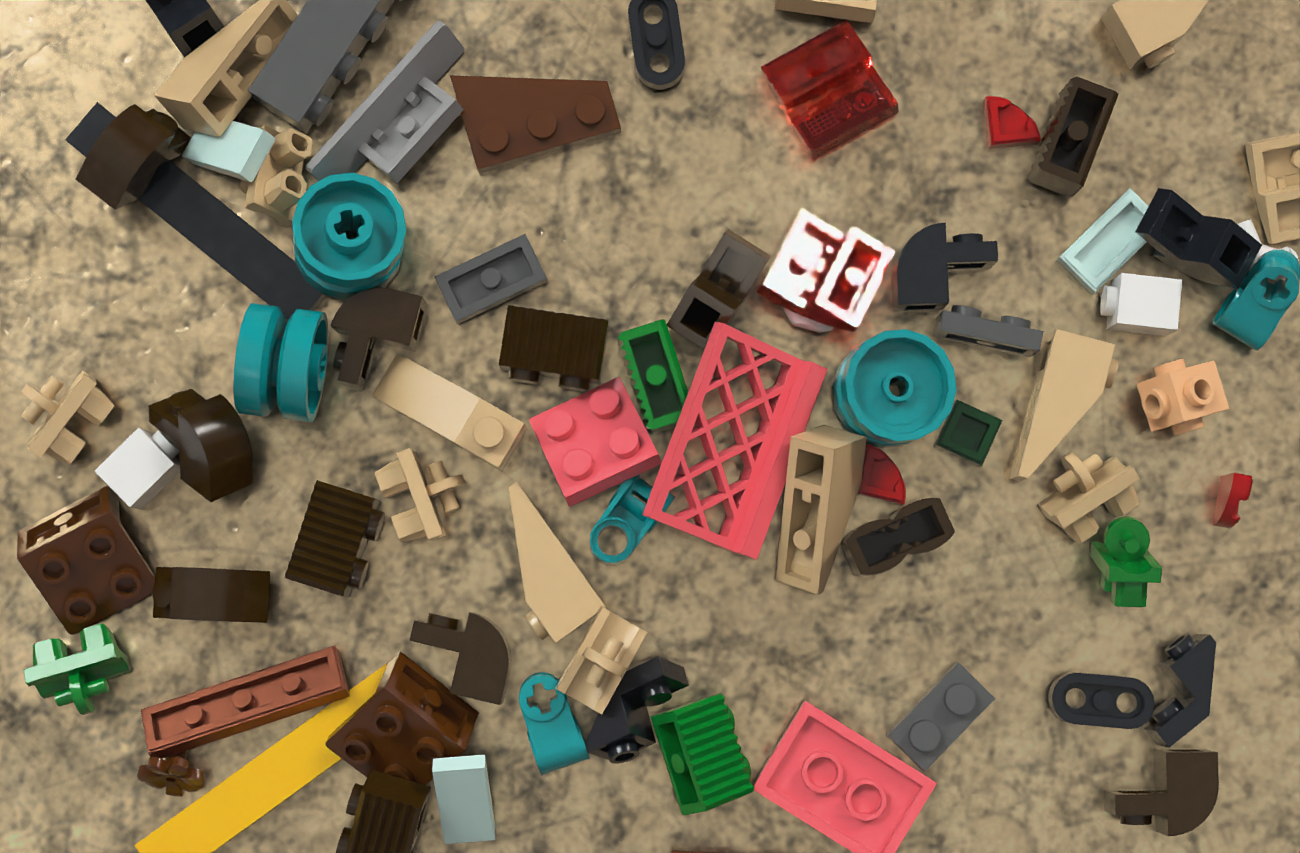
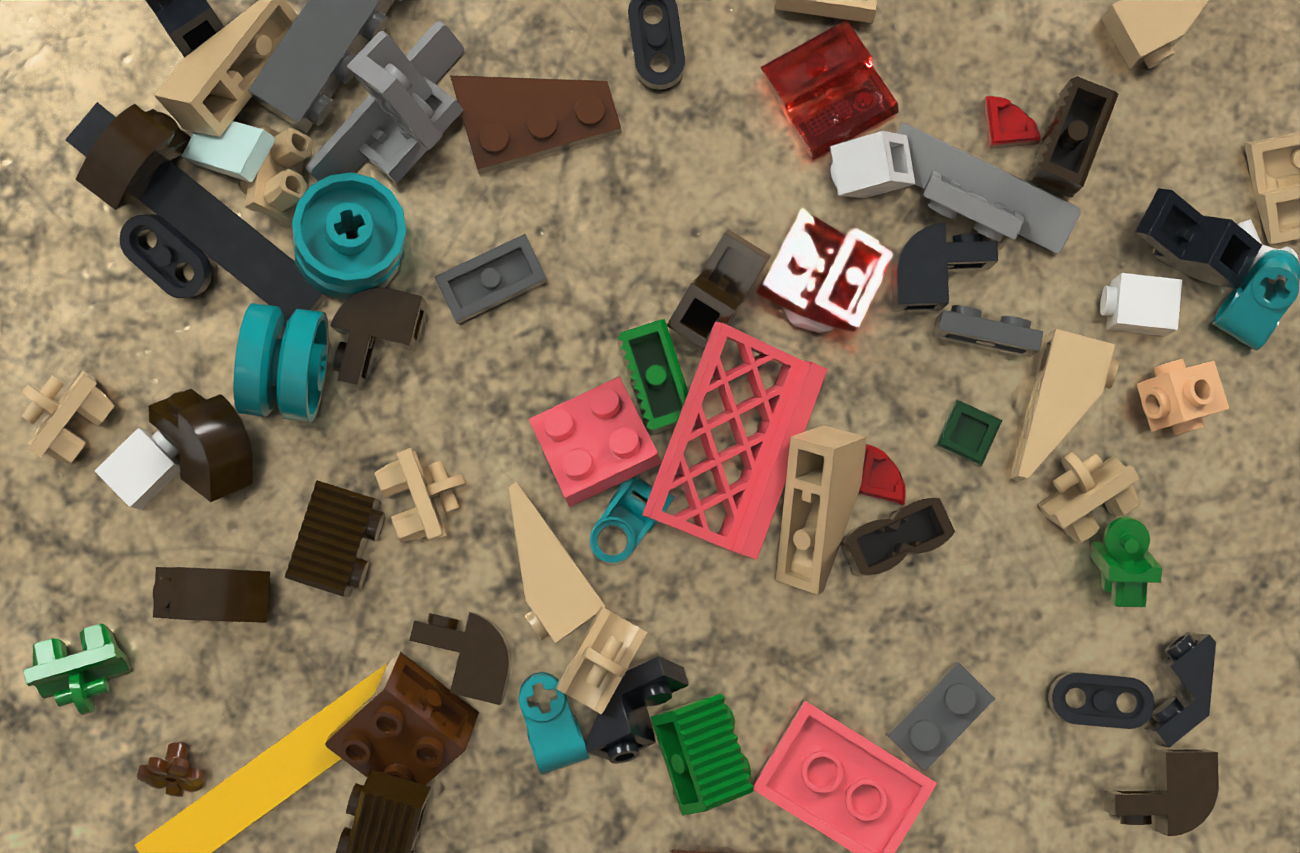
(85, 561): reddish brown bracket -> none
(167, 258): none -> black plate
(244, 703): copper tile -> none
(396, 88): none -> light grey bracket
(450, 411): tan slope -> none
(464, 799): light aqua tile -> none
(554, 347): dark brown brick -> none
(872, 165): none -> white brick
(892, 359): teal wheel -> none
(987, 194): none -> light grey bracket
(1106, 243): light aqua tile -> none
(1231, 490): red tile -> none

